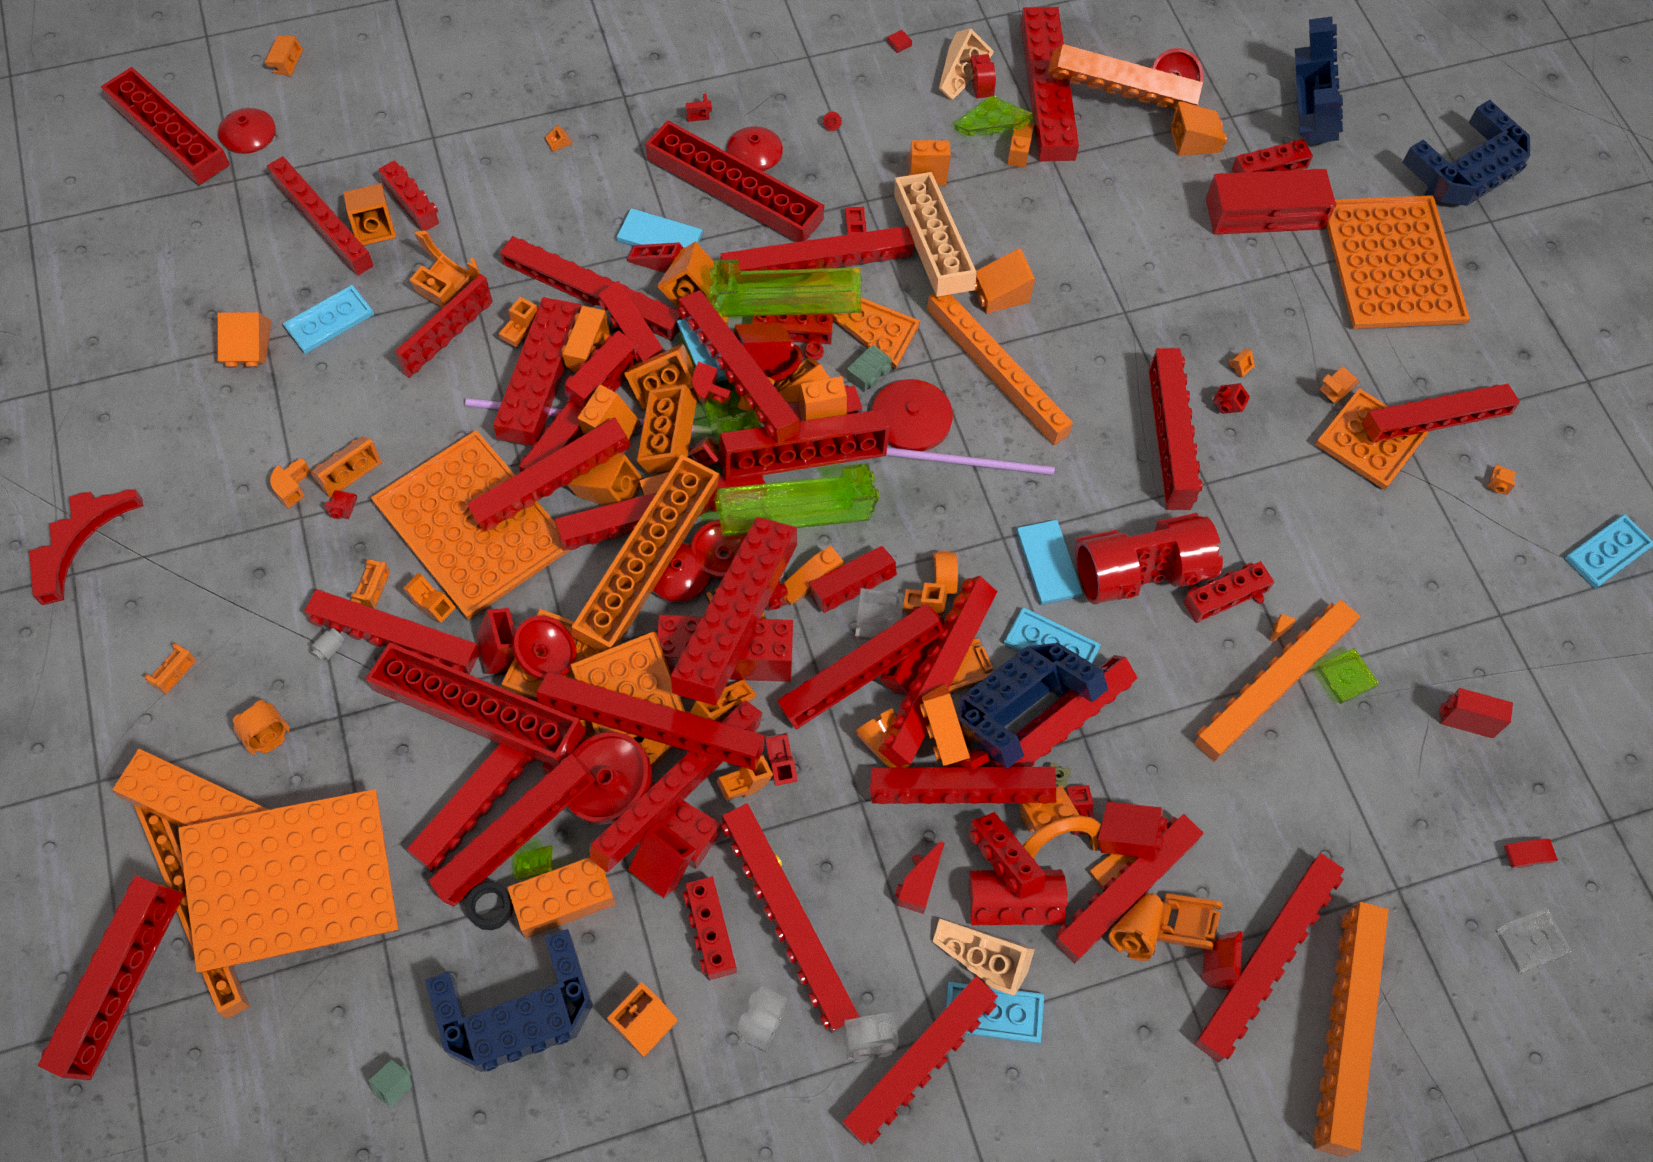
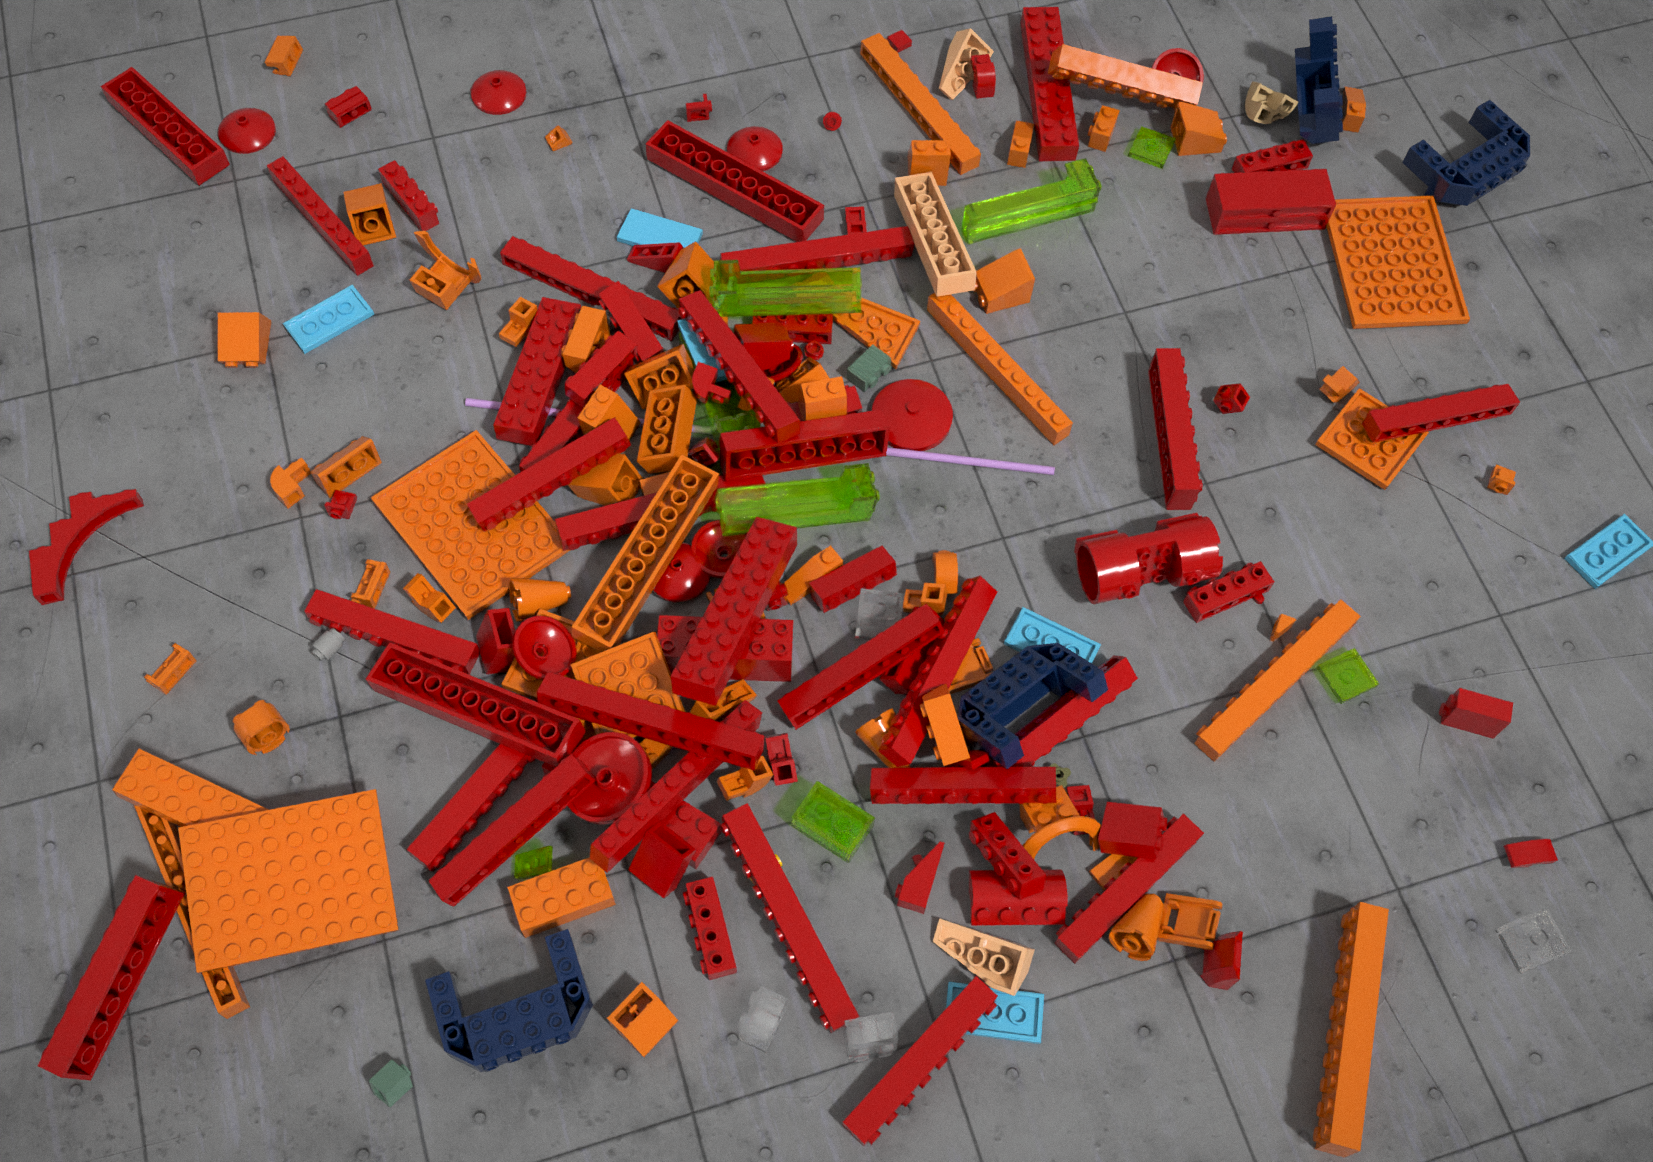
(348, 106): none -> red brick
(444, 326): red plate -> none
(479, 891): black tyre -> none
(498, 92): none -> red dish
(532, 595): none -> orange cone
(832, 821): none -> clear neon green brick
(919, 102): none -> orange brick
(992, 117): clear neon green plate -> none
(1033, 206): none -> clear neon green brick
(1049, 562): medium azure tile -> none
(1103, 129): none -> orange brick
(1151, 147): none -> clear neon green plate
(1242, 362): orange tile -> none
(1267, 105): none -> tan brick
(1269, 957): red brick -> none
(1353, 109): none -> orange slope

